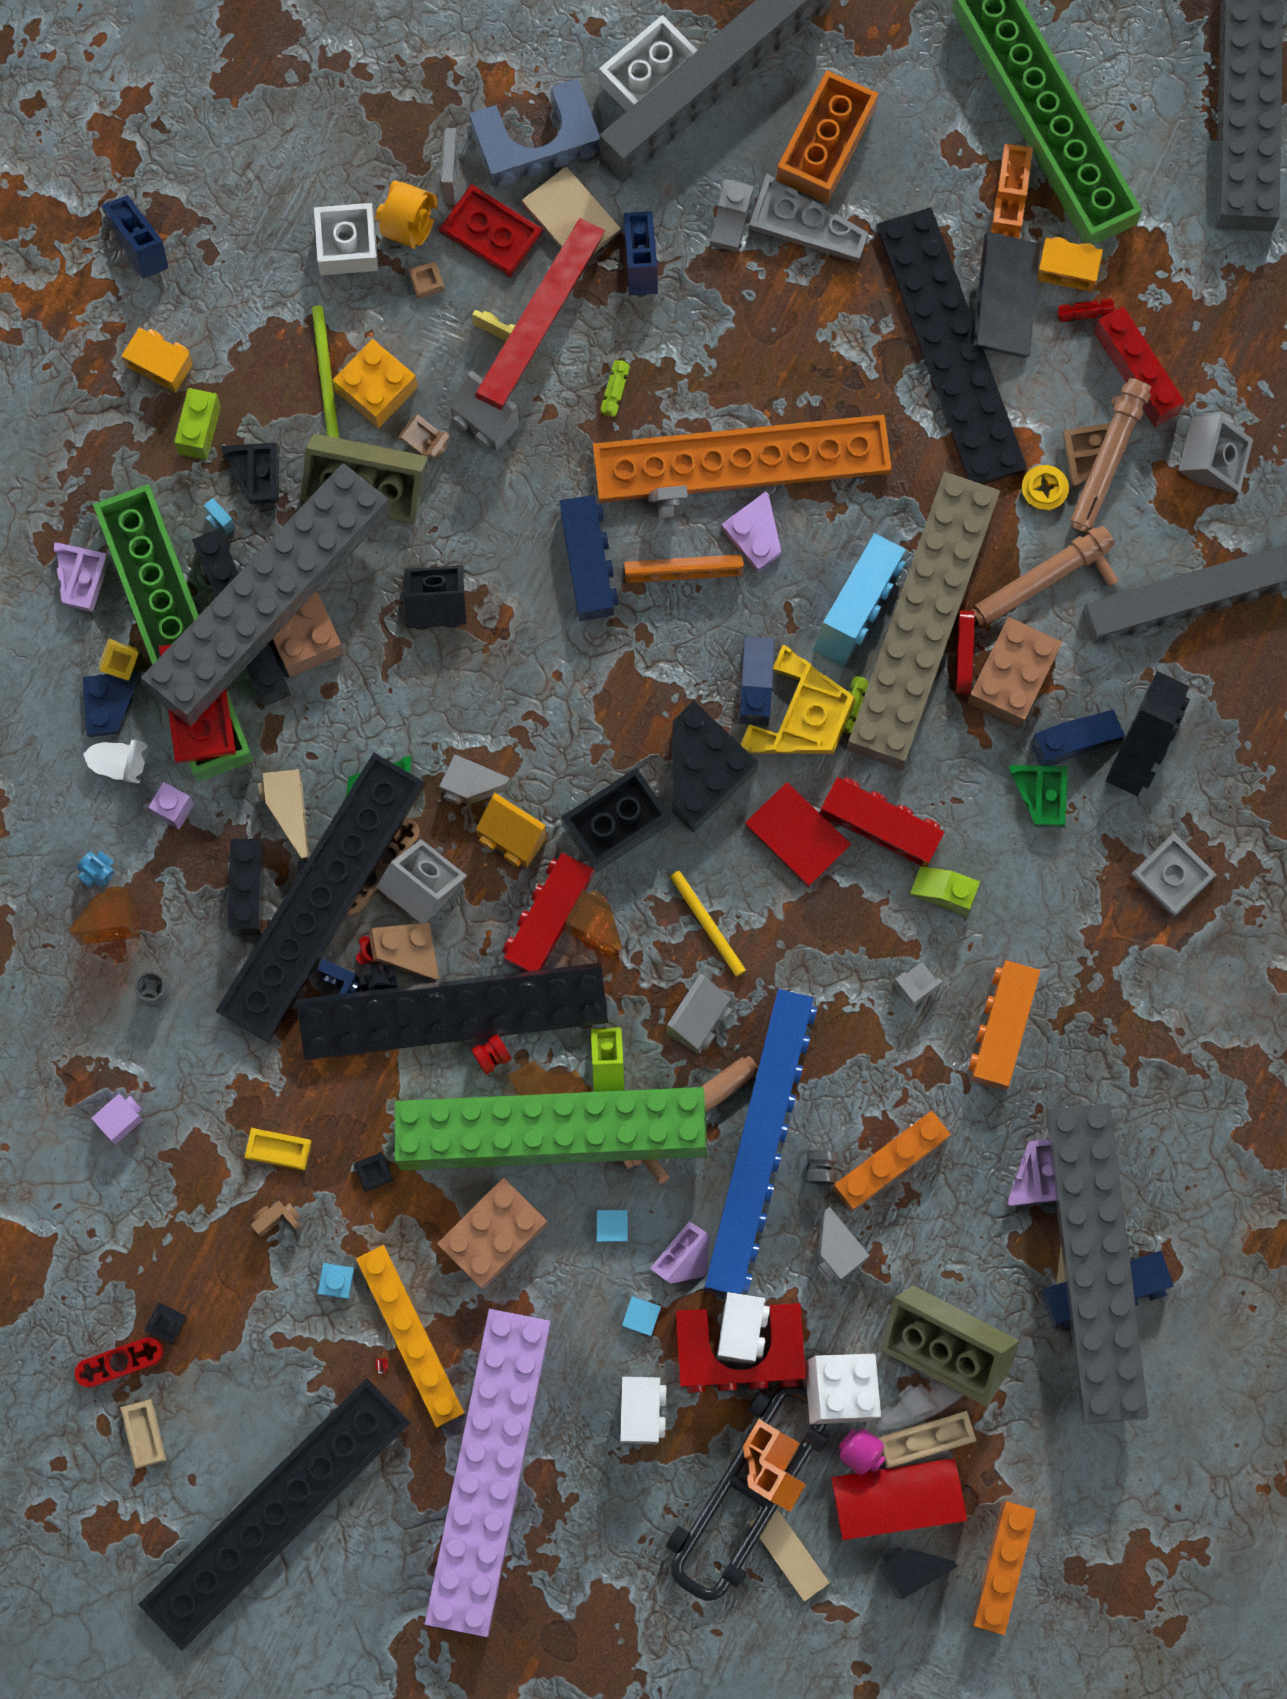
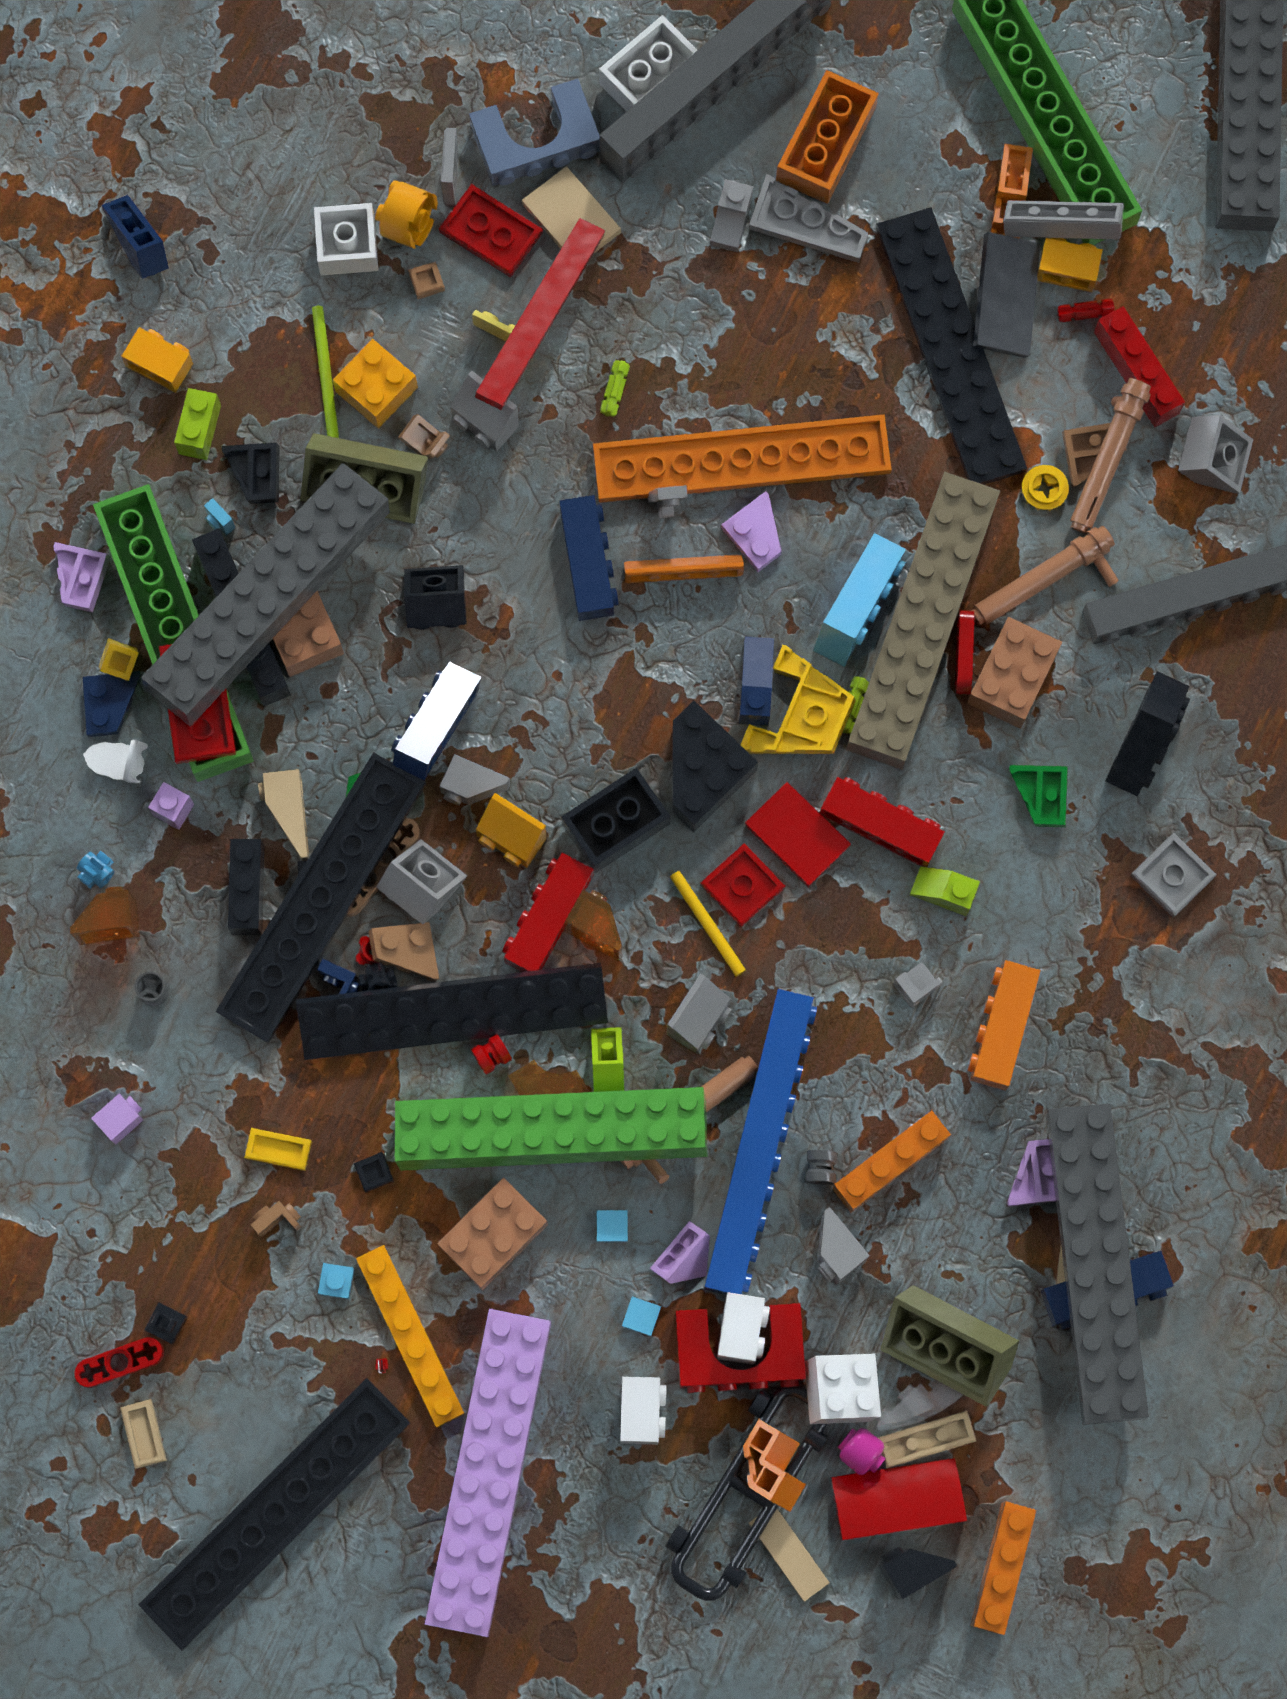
(435, 721): none -> brick
(641, 253): dark blue slope -> none
(742, 885): none -> red tile
(1063, 219): none -> light grey slope
(1076, 737): dark blue slope -> none

